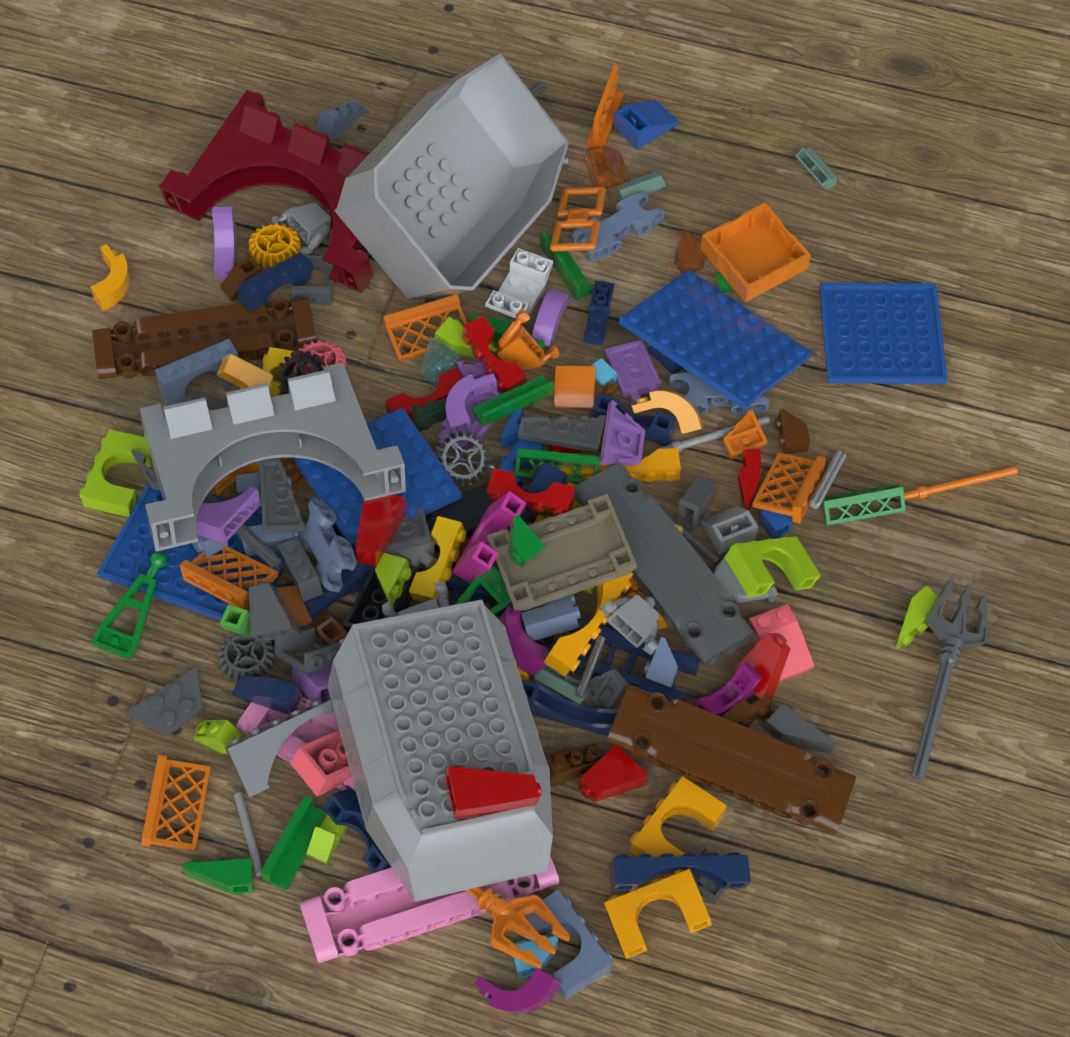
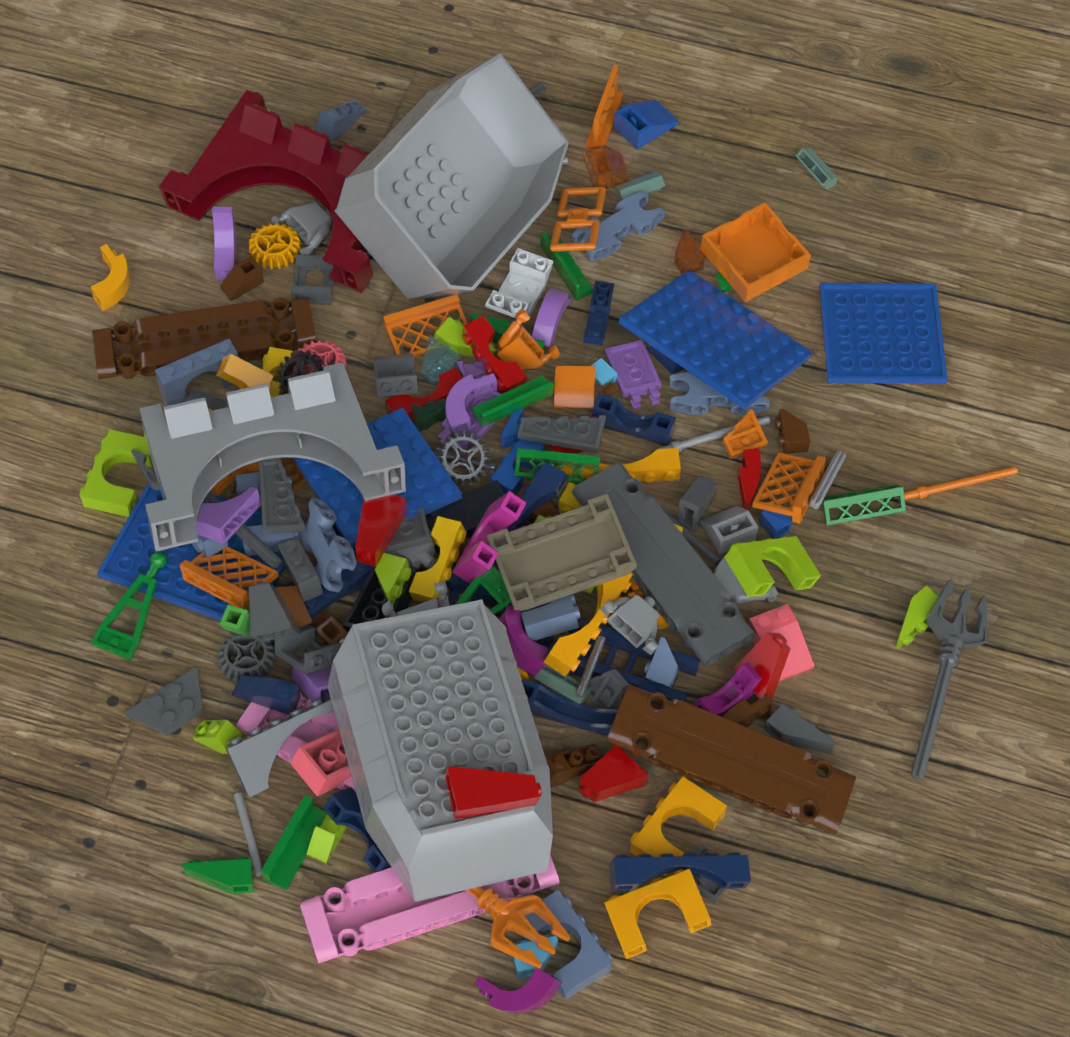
(156, 805): orange fence -> none
(256, 290): dark blue arch -> none
(394, 374): none -> dark grey panel
(523, 543): green slope -> none
(556, 499): red arch -> none
(621, 439): medium lavender wing -> none
(679, 405): light orange arch -> none

